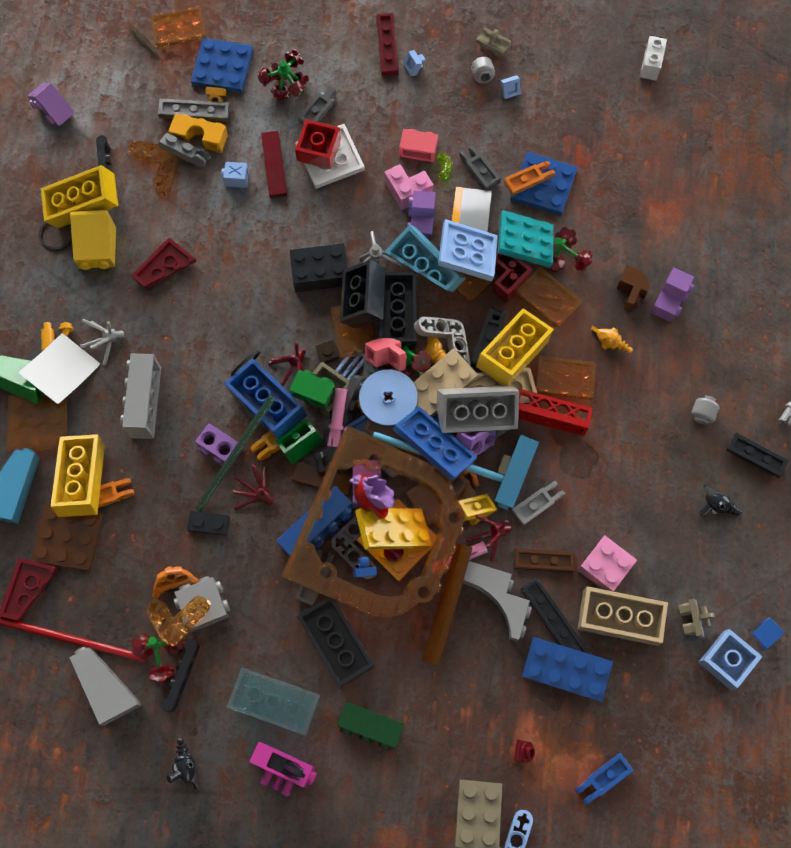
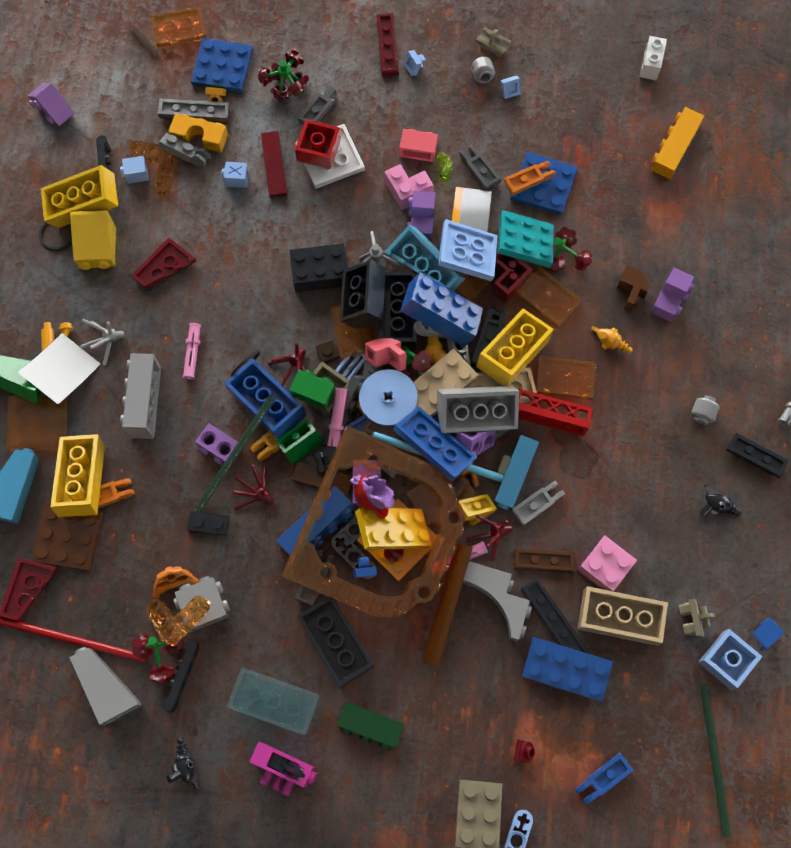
(134, 169): none -> light blue brick
(194, 330): none -> bright pink pin
(441, 309): none -> blue brick
(677, 142): none -> light orange brick
(716, 768): none -> clear green piece

